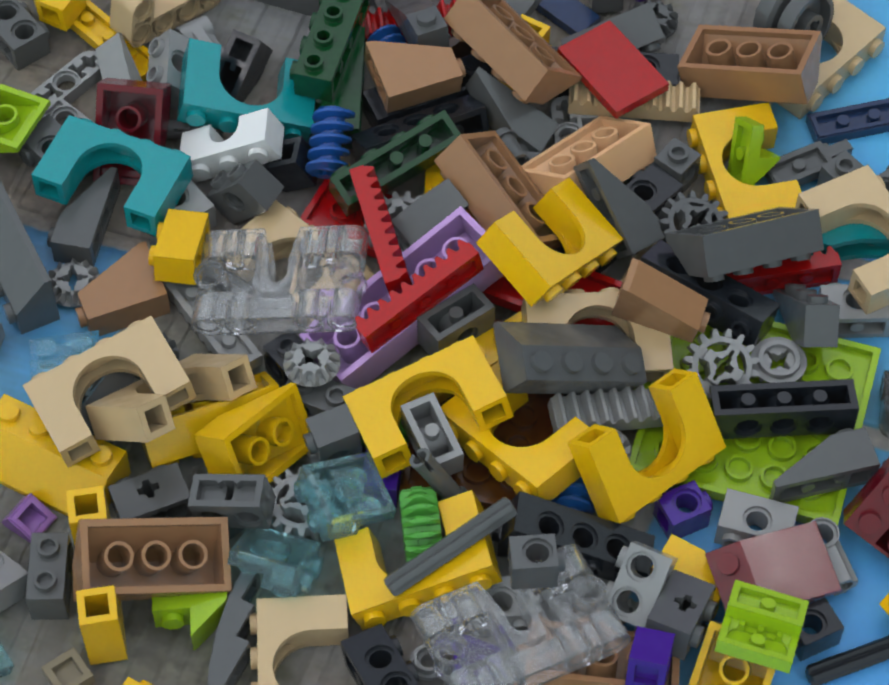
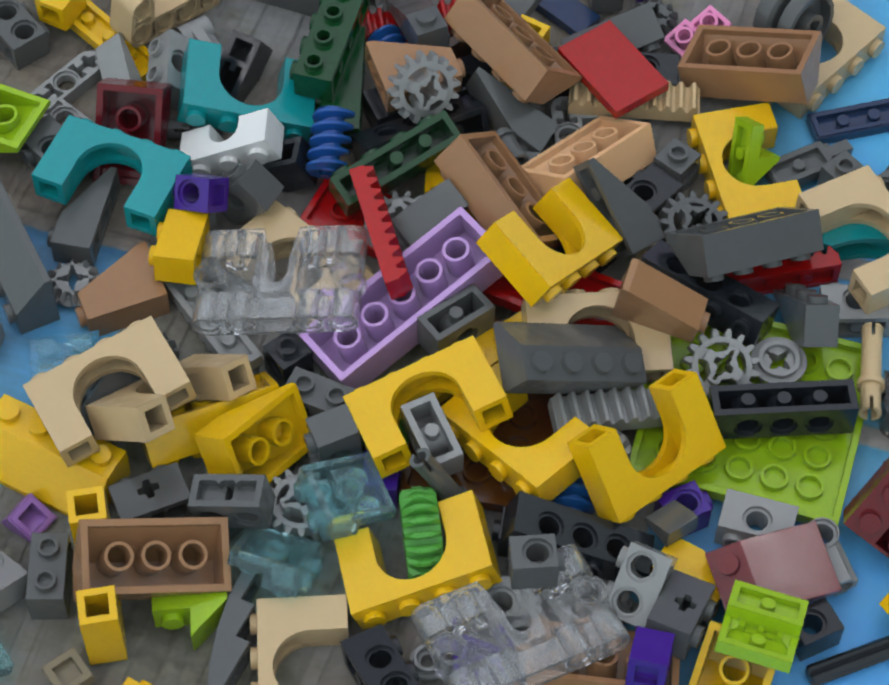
(211, 195): none -> dark purple brick
(311, 374): light grey gear -> none
(418, 73): none -> light grey gear
(420, 296): red gear -> none
(450, 546): dark grey axle -> none
(672, 522): none -> dark grey slope
(681, 35): none -> bright pink slope
(835, 464): dark grey slope -> none
(871, 382): none -> tan pin

